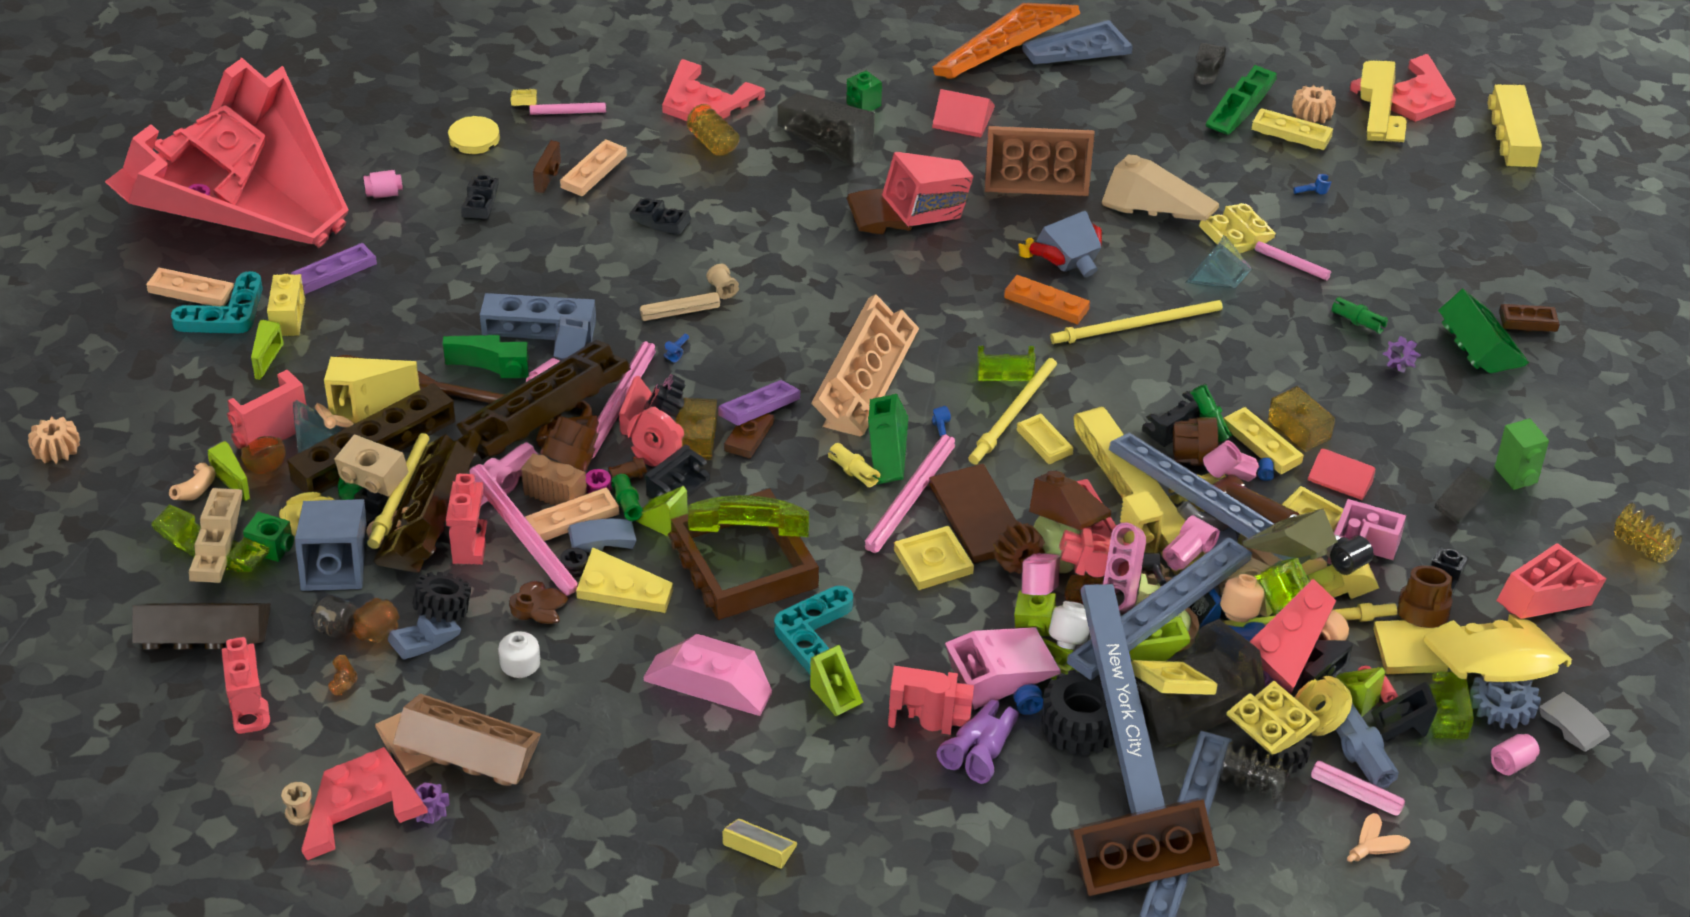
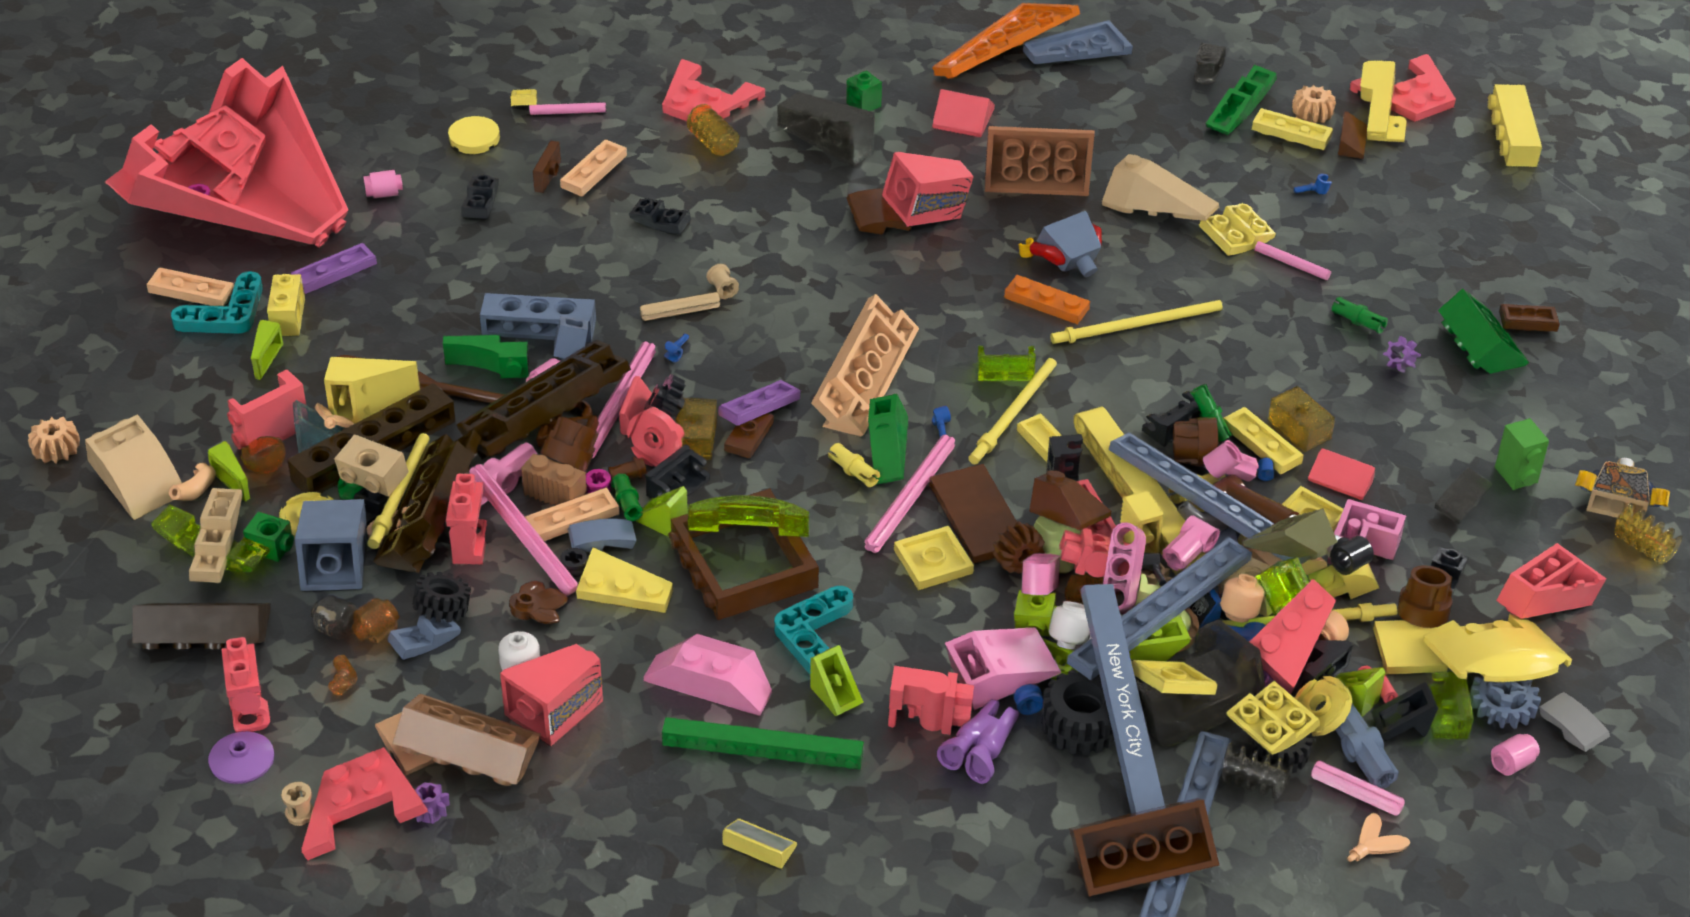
(133, 466): none -> tan piece
(241, 757): none -> medium lavender dish
(552, 691): none -> coral slope
(762, 743): none -> green piece
(1065, 455): none -> black hinge
(1221, 266): clear light blue slope -> none
(1352, 137): none -> reddish brown slope
(1618, 486): none -> torso

